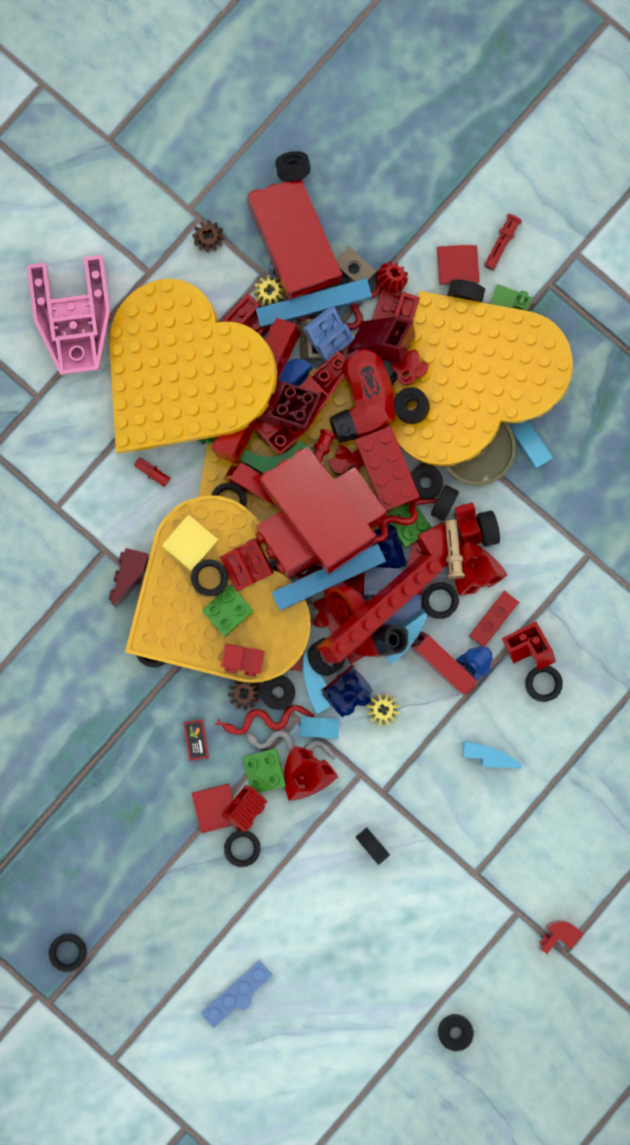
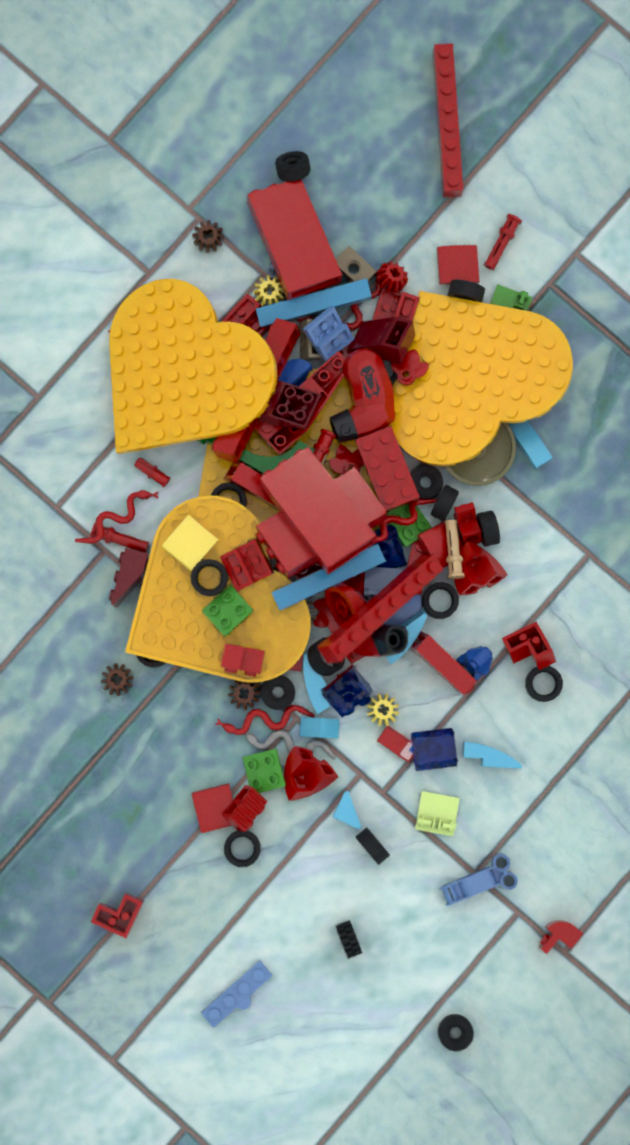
(53, 956): black tyre -> none
(73, 325): bright pink wedge -> none
(113, 536): none -> red pin
(113, 685): none -> reddish brown gear
(119, 920): none -> red brick
(142, 494): none -> red animal
(196, 740): tile -> none
(346, 812): none -> medium azure slope
(348, 939): none -> black tyre
(396, 743): none -> red tile
(411, 416): black tyre -> none
(434, 749): none -> clear blue slope
(437, 813): none -> yellowish green hinge
(447, 120): none -> red brick
(479, 881): none -> medium blue piece
(494, 618): red plate -> none

